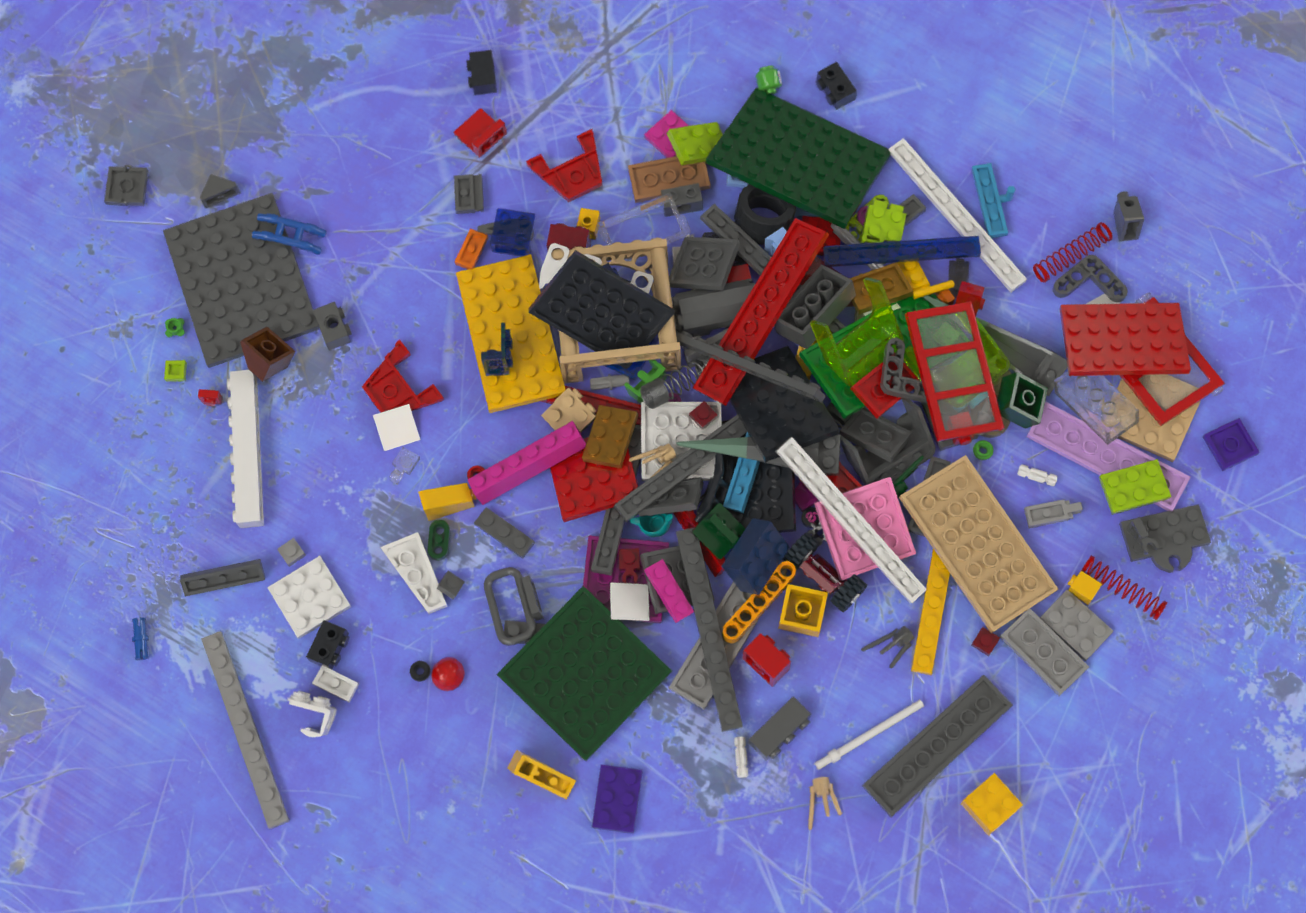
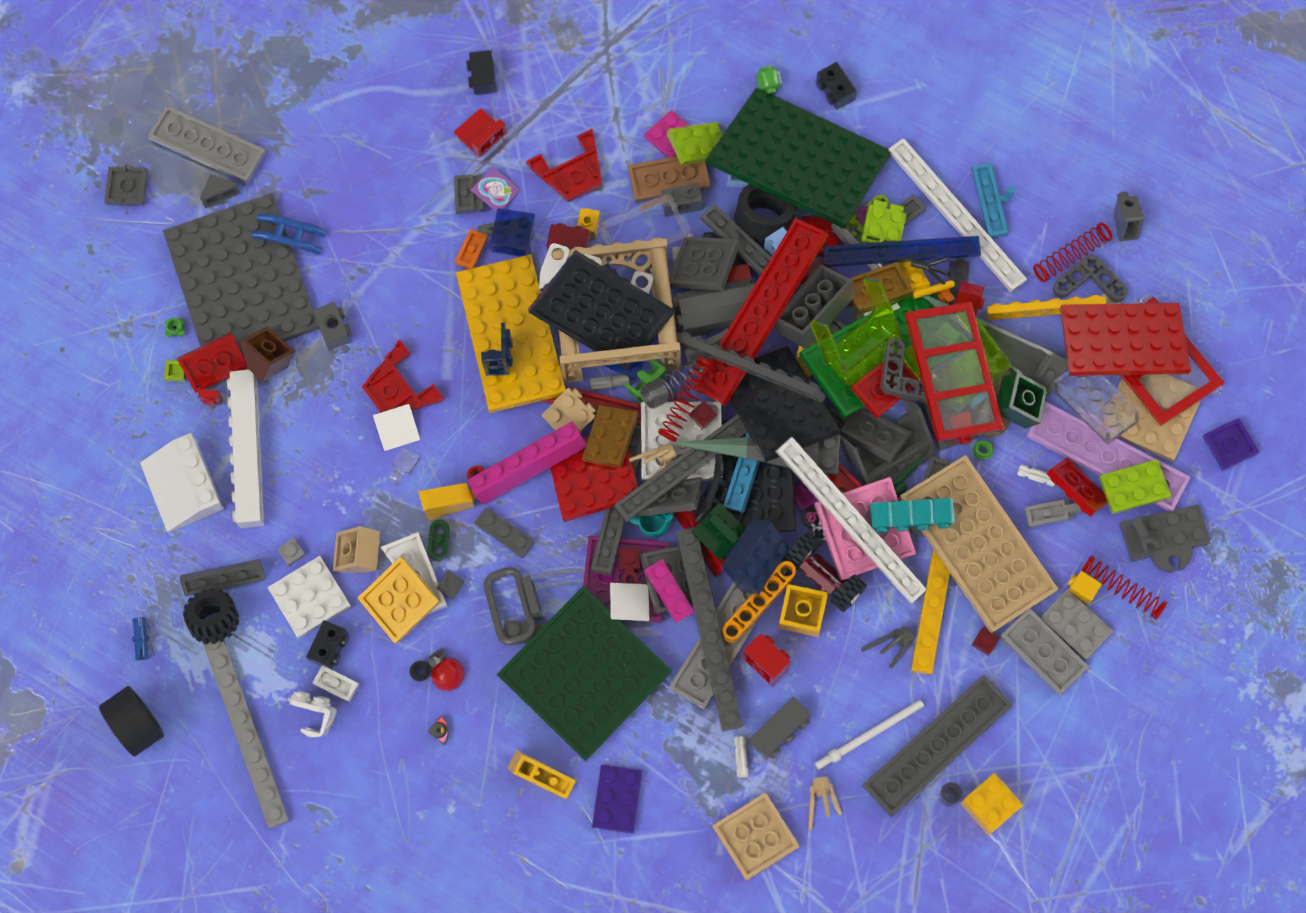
(131, 721): none -> black tyre
(181, 483): none -> white slope
(205, 604): none -> black tyre
(207, 144): none -> light grey plate
(212, 362): none -> red plate
(356, 550): none -> tan slope
(399, 599): none -> yellow plate
(436, 657): none -> dark grey tile
(440, 730): none -> dark grey tile
(495, 189): none -> sticker
(705, 364): none -> red piece
(755, 836): none -> tan plate
(909, 514): none -> teal brick
(929, 267): none -> black plant
(952, 788): none -> clear smoke brick
(1036, 307): none -> yellow plate
(1077, 487): none -> red plate

